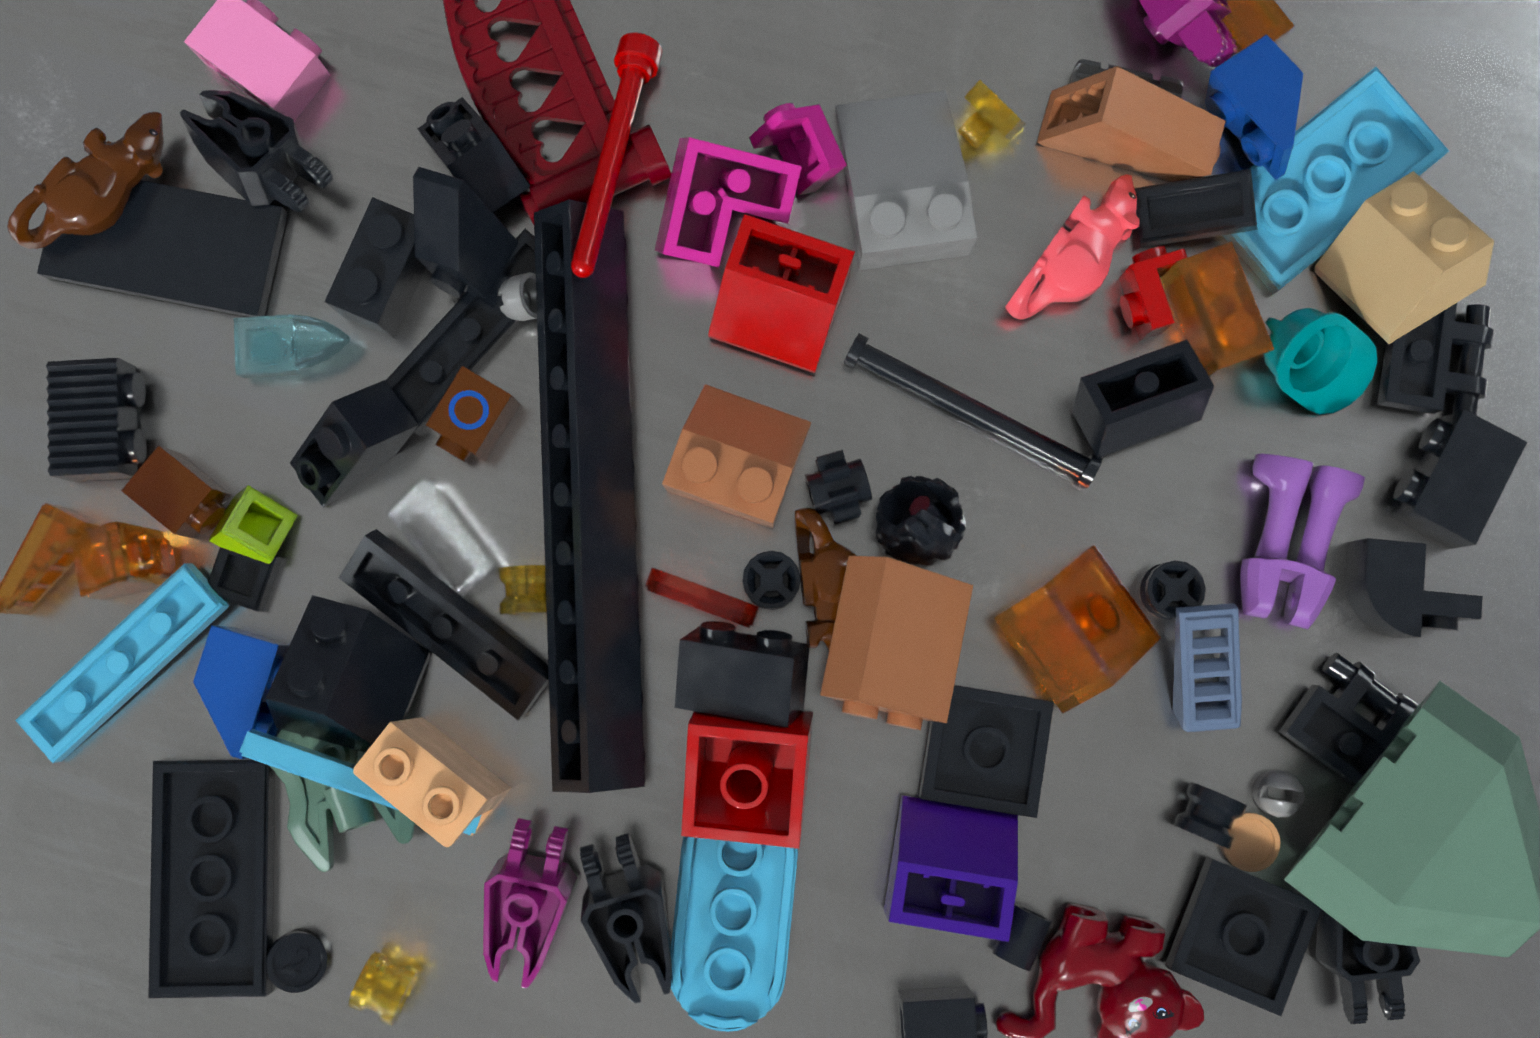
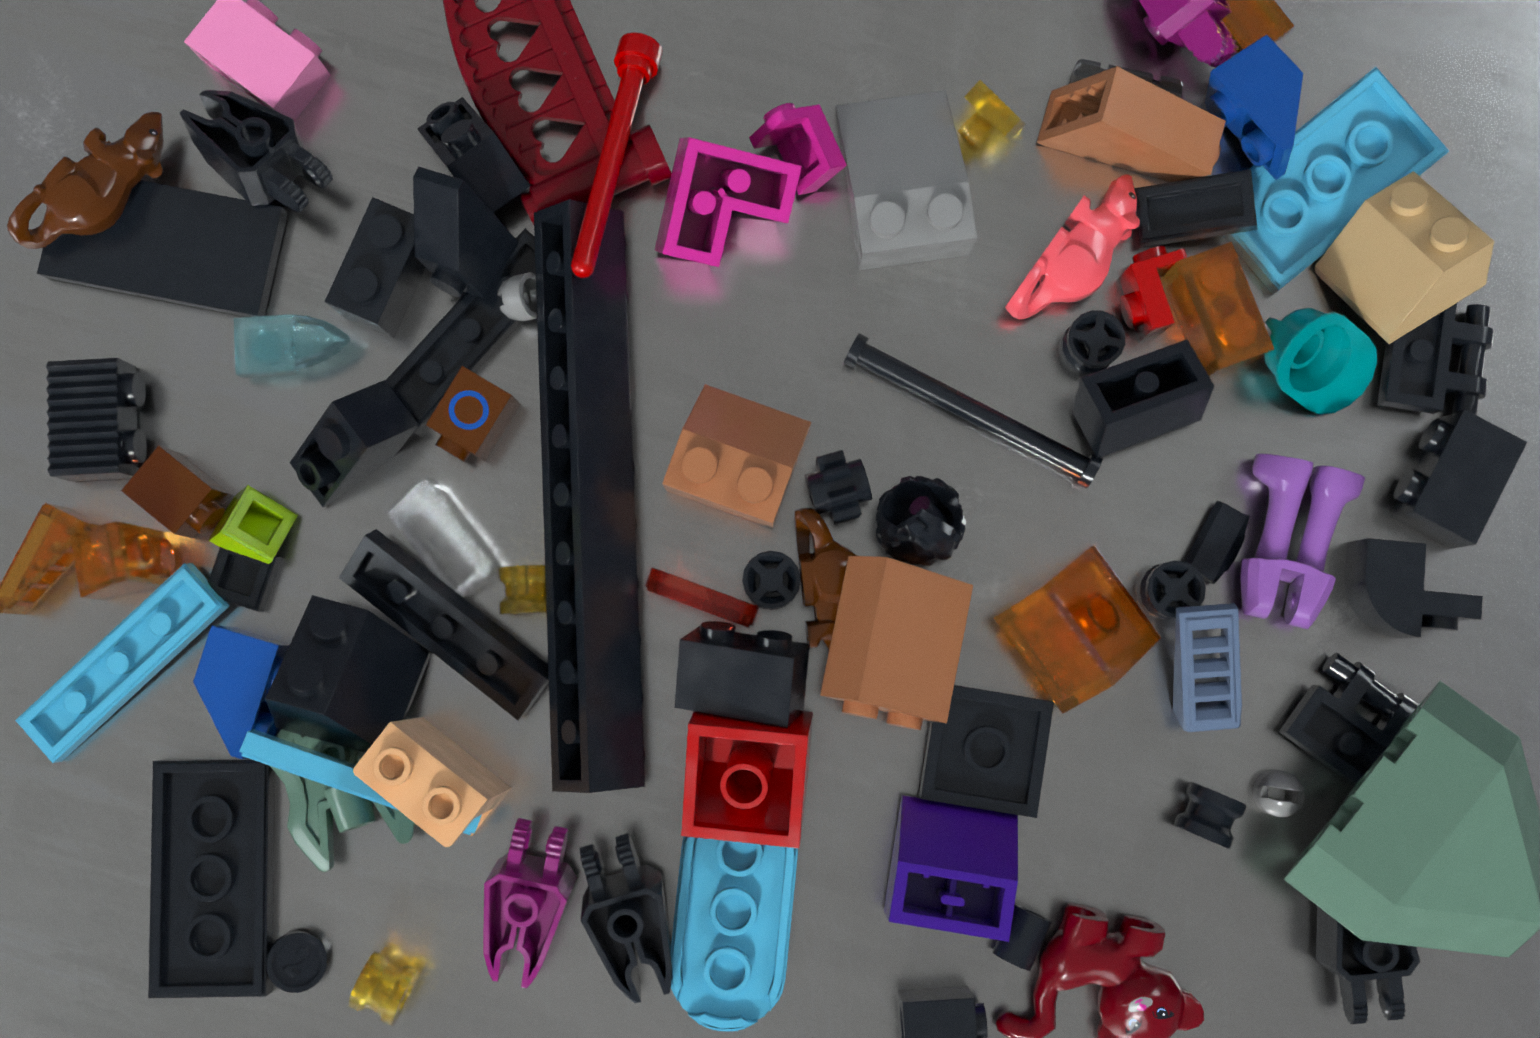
(780, 293): red slope -> none
(1097, 331): none -> black wheel
(1218, 542): none -> black piece
(1243, 936): black plate -> none
(1254, 843): light nougat piece -> none

